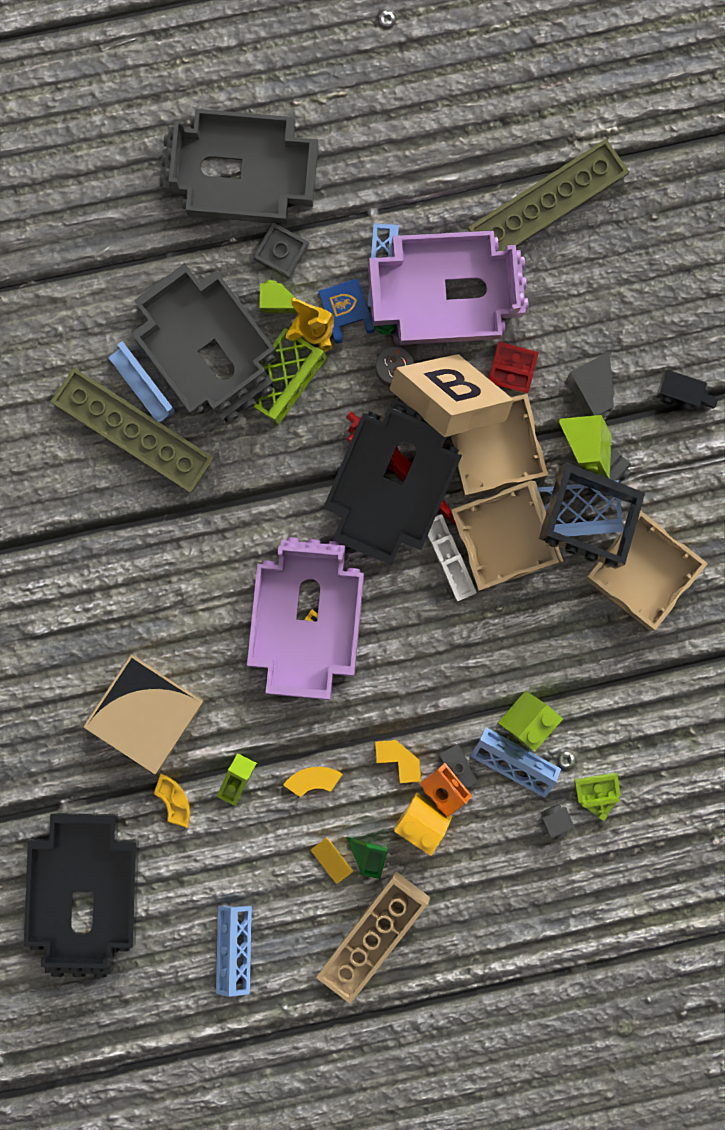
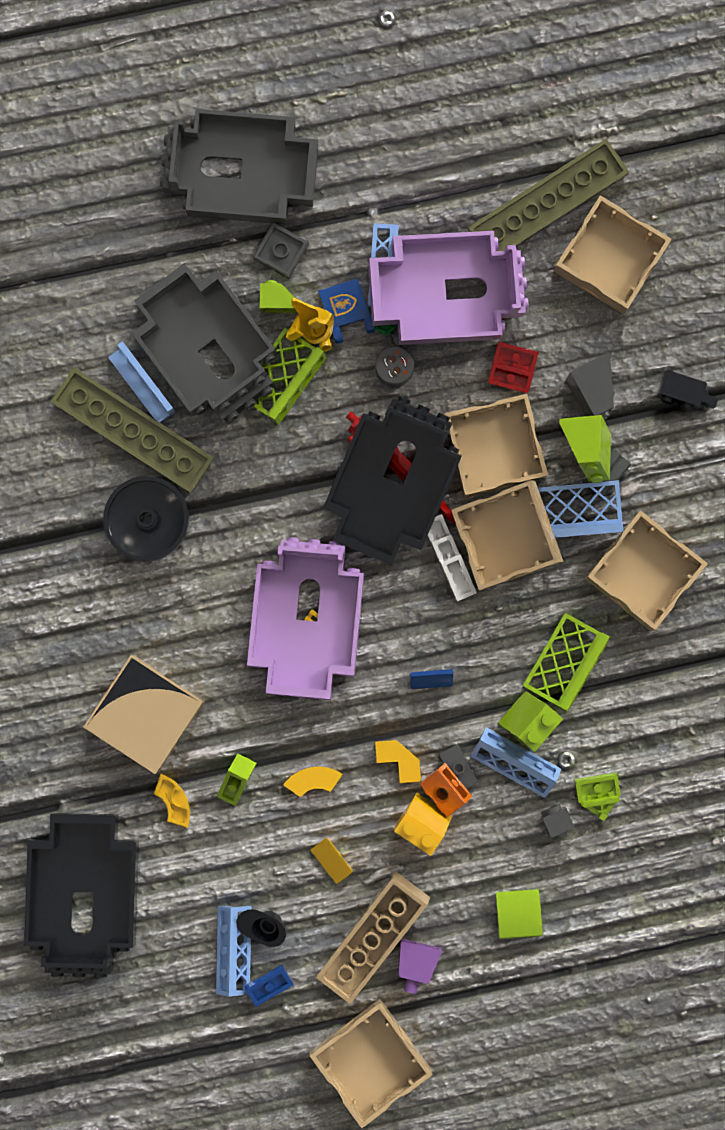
(146, 518): none -> black dish
(262, 927): none -> black piece
(269, 985): none -> blue plate
(368, 856): green slope -> none
(370, 1063): none -> tan tile
(417, 963): none -> medium lavender torso
(431, 679): none -> blue slope
(451, 394): tan tile -> none
(519, 914): none -> lime slope
(583, 671): none -> lime fence
(601, 484): black window -> none
(612, 255): none -> tan tile

